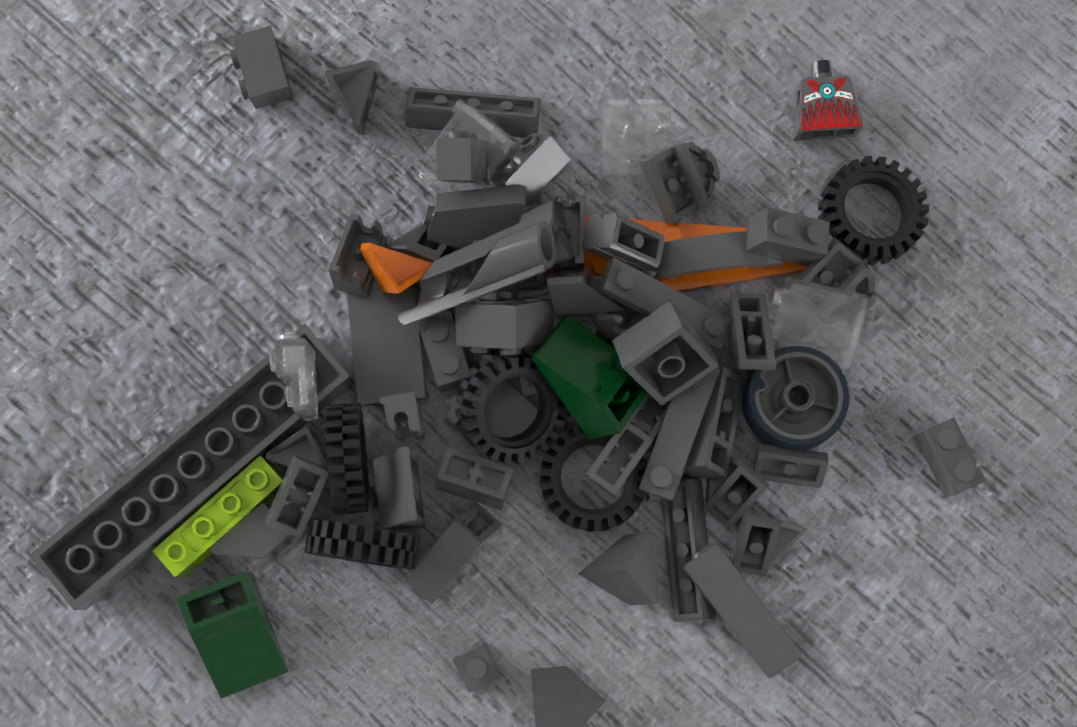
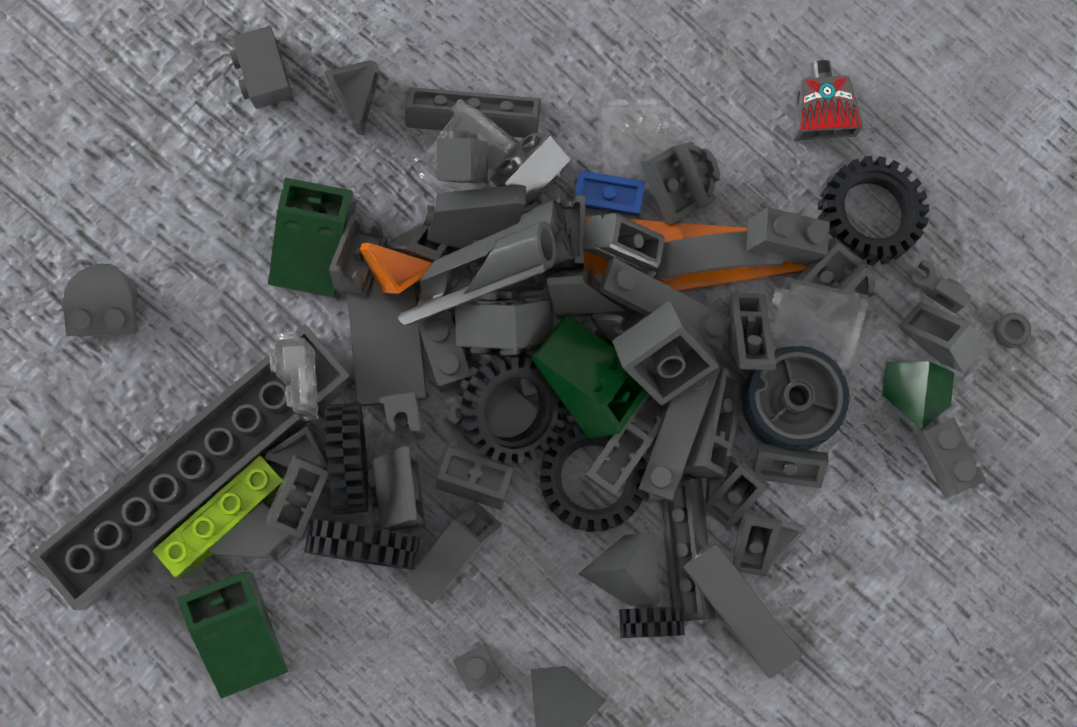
(100, 302): none -> dark grey slope
(307, 235): none -> dark green slope
(610, 193): none -> blue plate
(651, 622): none -> black tyre
(918, 389): none -> dark green slope
(943, 336): none -> dark grey slope
(945, 292): none -> dark grey plate
(1012, 330): none -> dark grey tile

